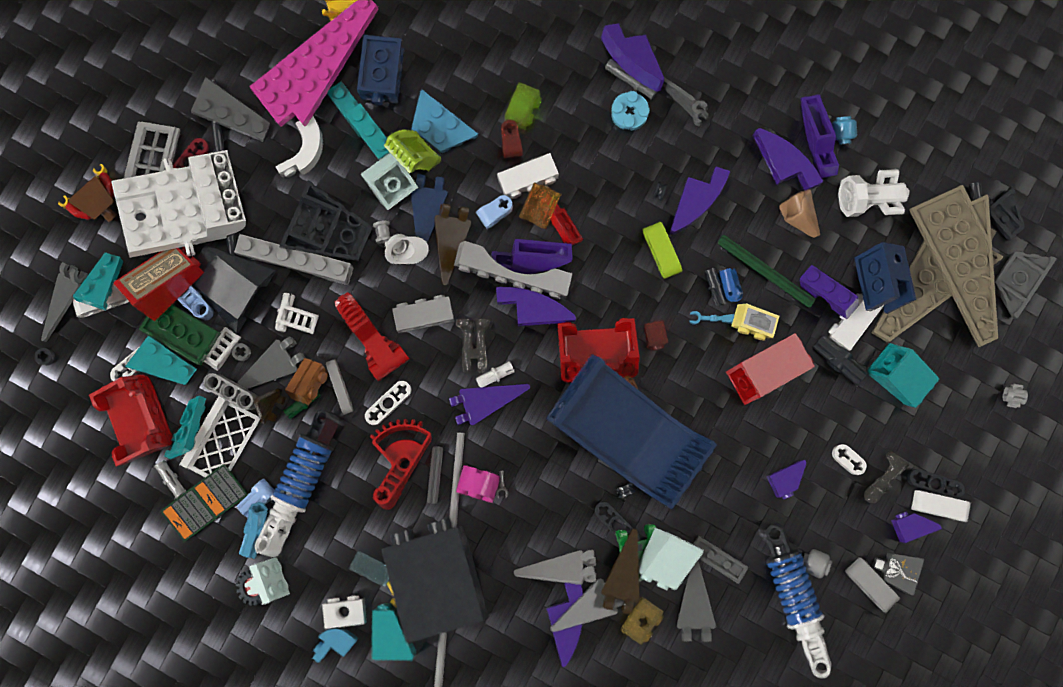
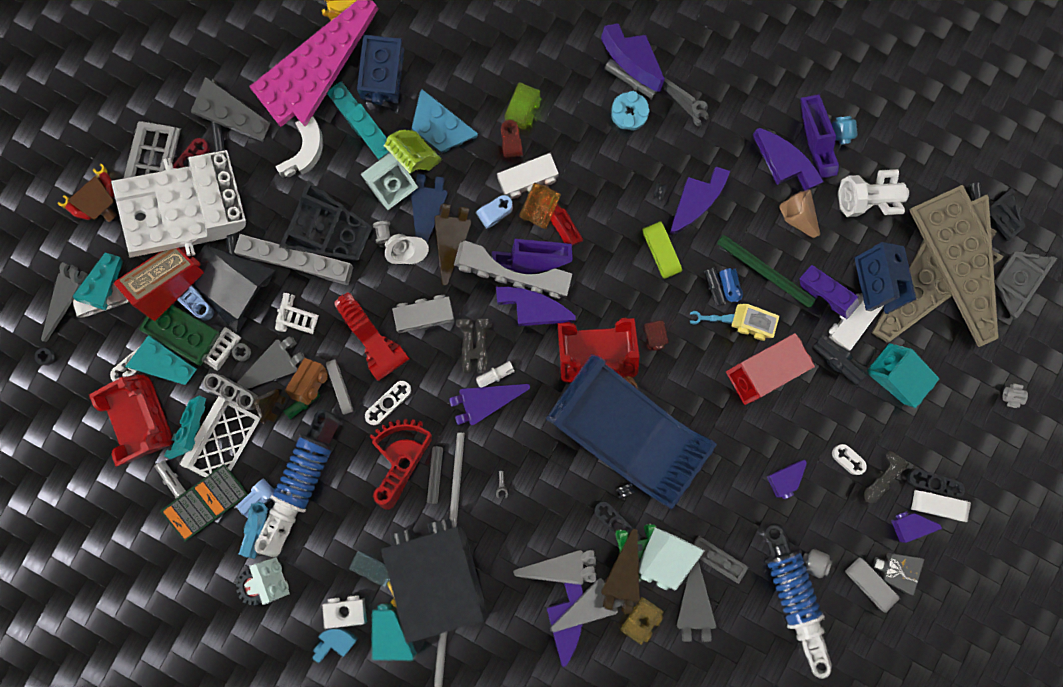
(478, 484): dark pink brick -> none

